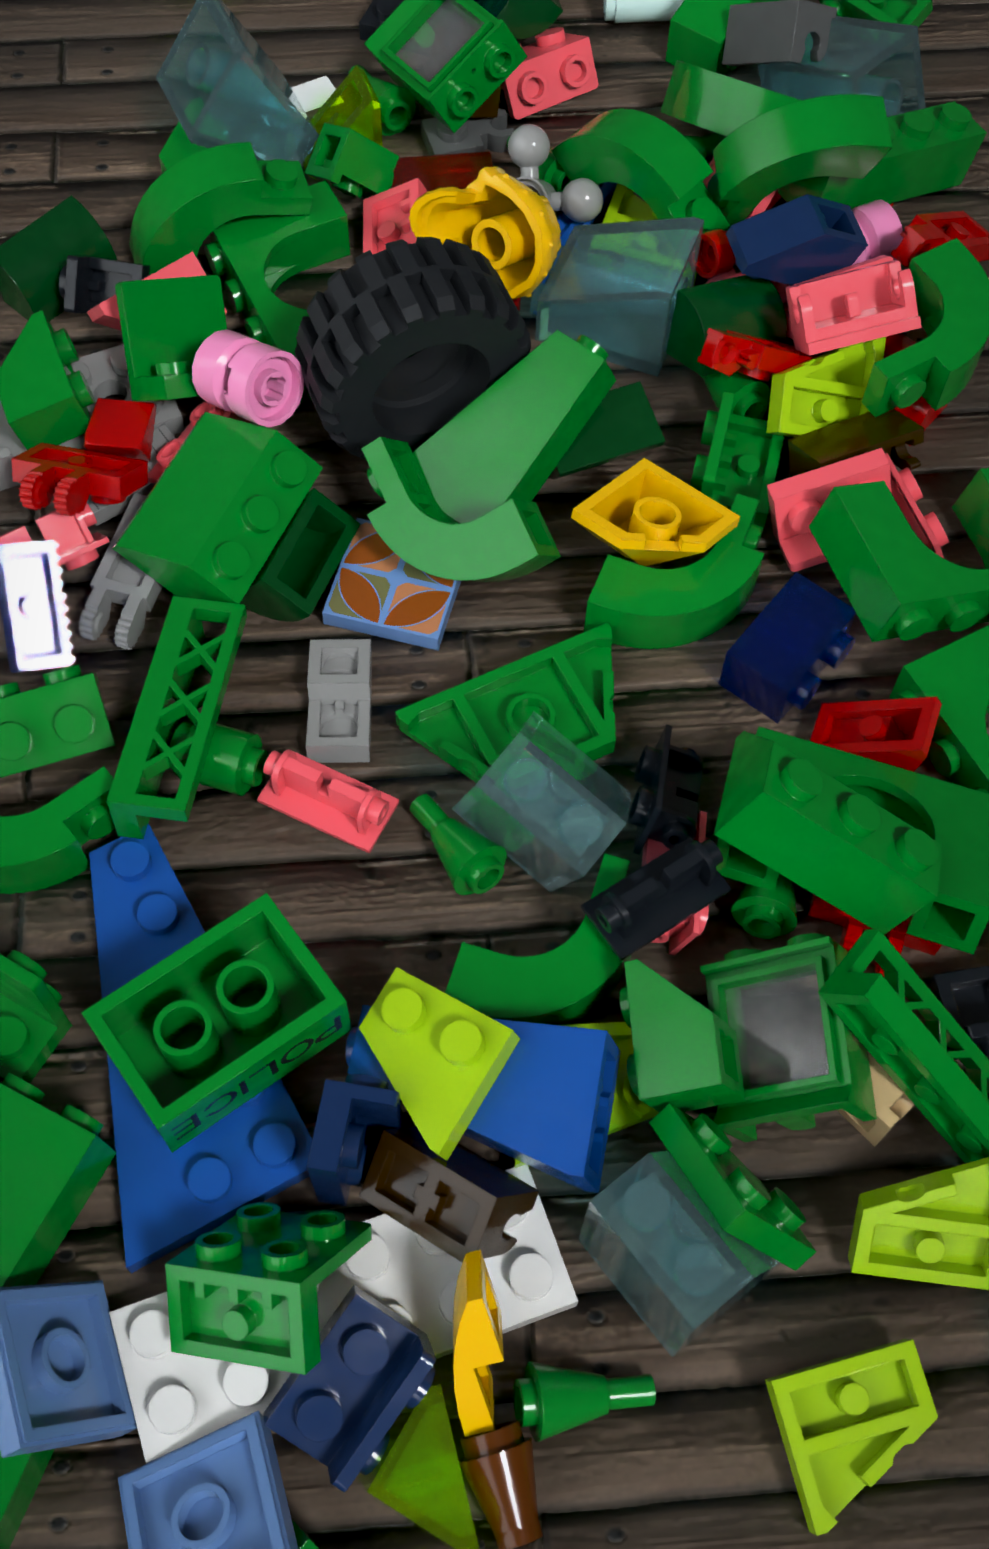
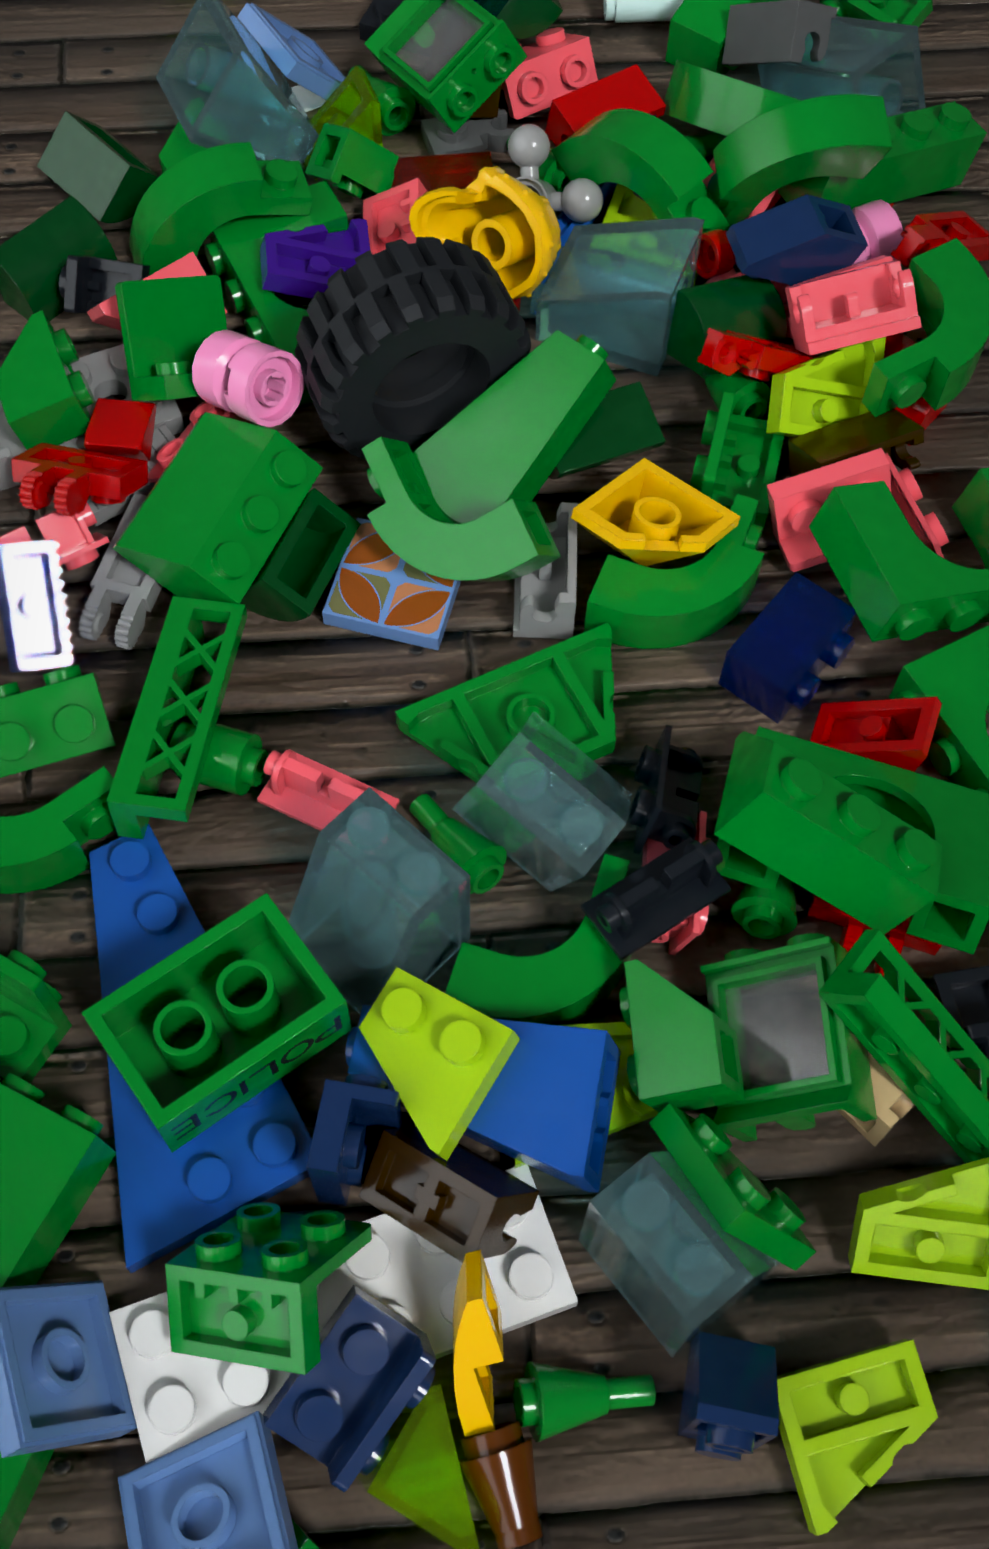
(96, 169): none -> dark green brick
(292, 51): none -> medium blue tile
(306, 259): none -> dark purple wing
(339, 700): light grey slope -> none
(379, 901): none -> clear light blue slope
(548, 596): none -> light grey hinge
(620, 90): none -> red hinge
(729, 1396): none -> dark blue slope

